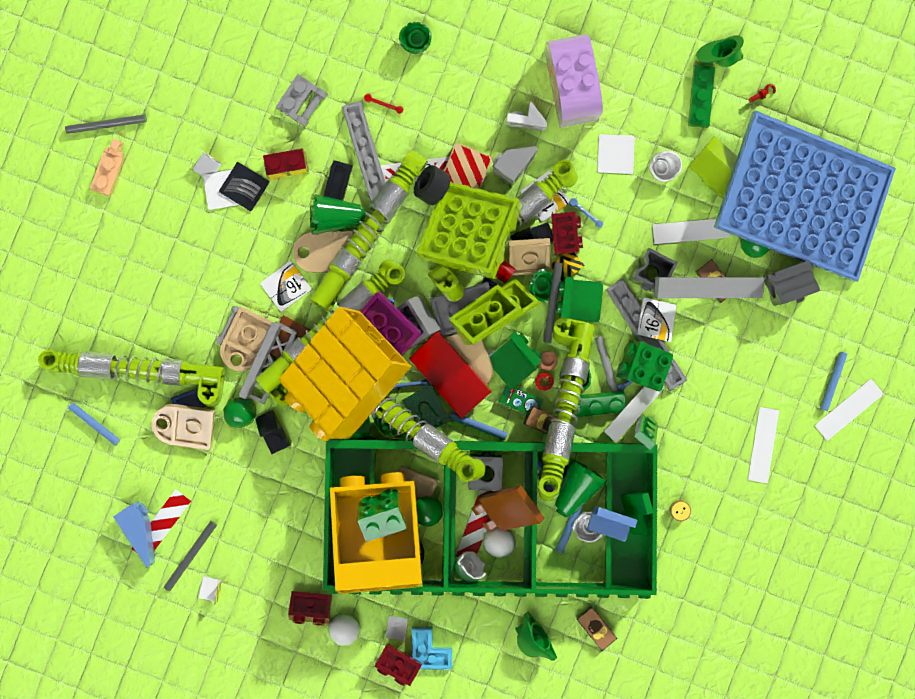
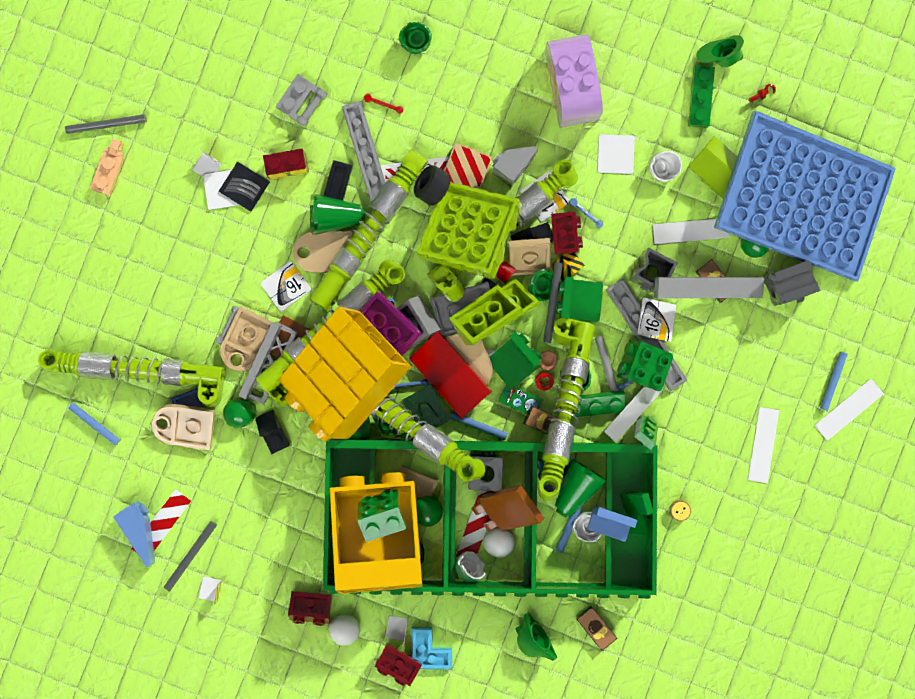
(532, 121): white slope -> none

